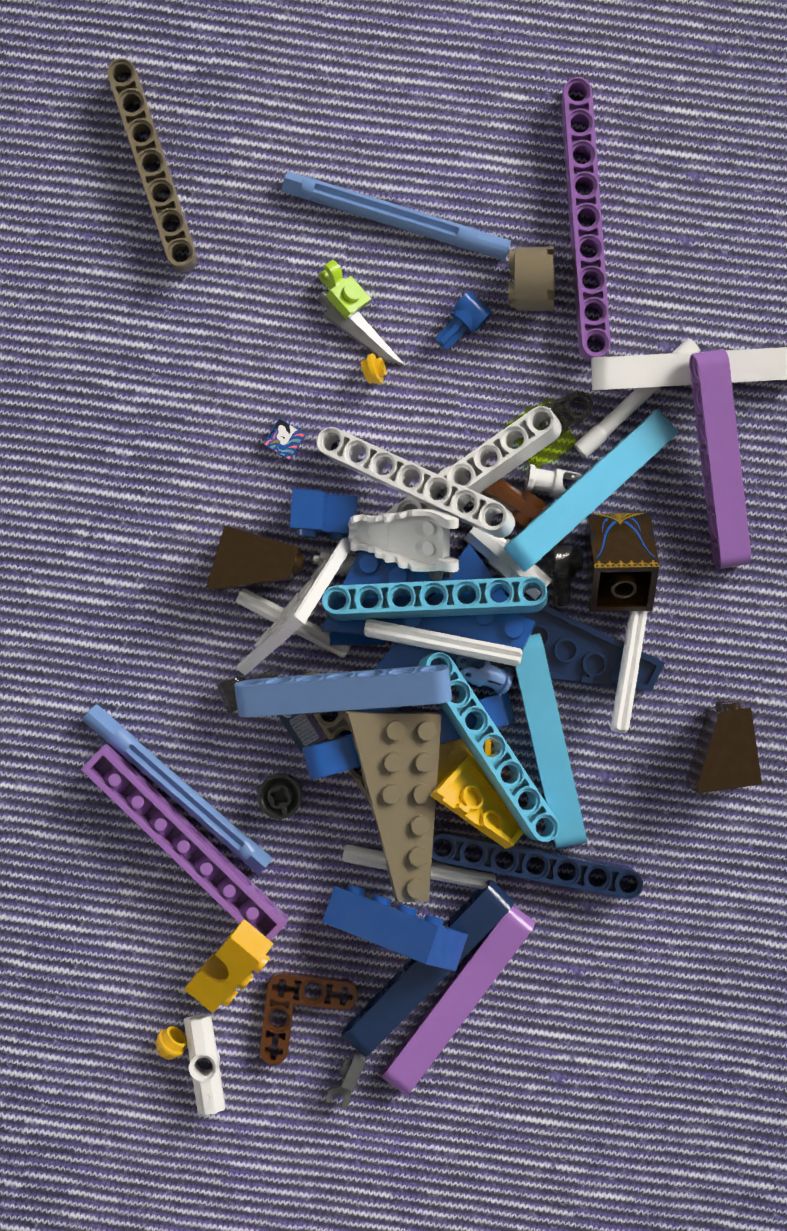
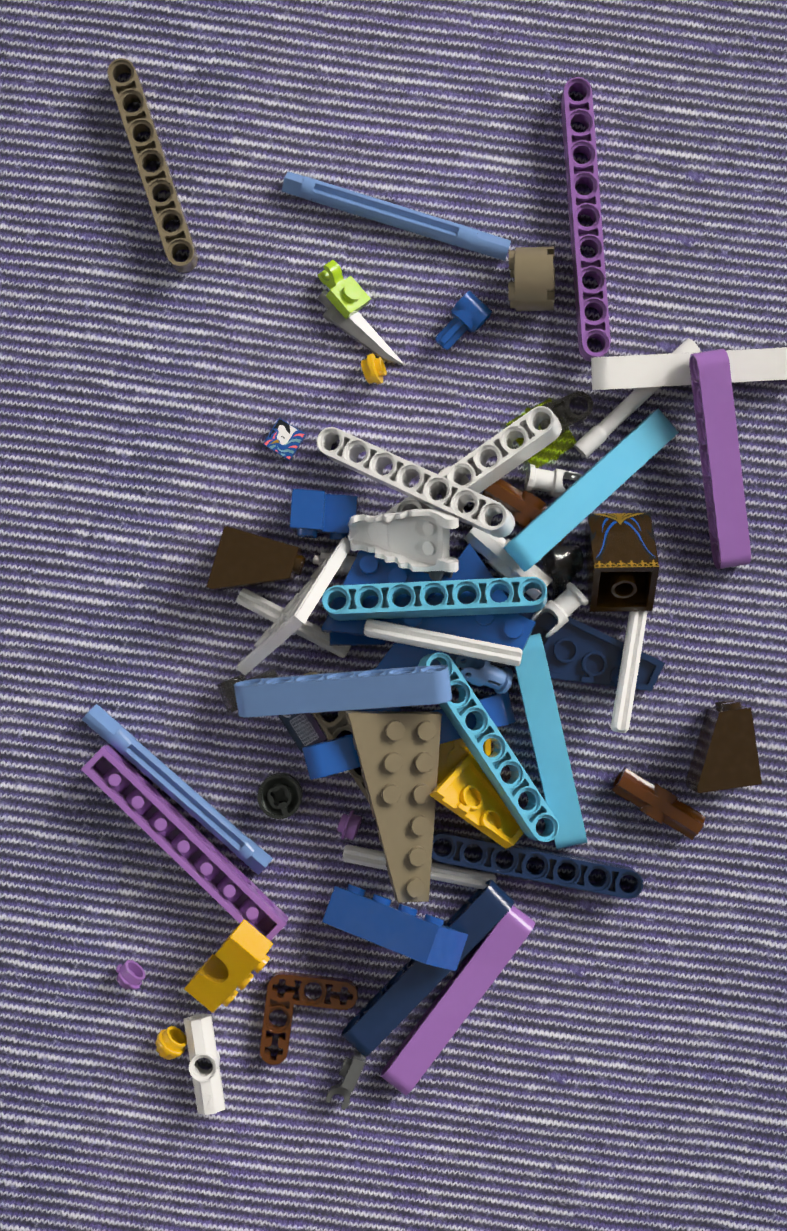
(130, 975): none -> medium lavender plate
(349, 825): none -> medium lavender plate
(563, 606): none -> white piece
(658, 803): none -> reddish brown piece

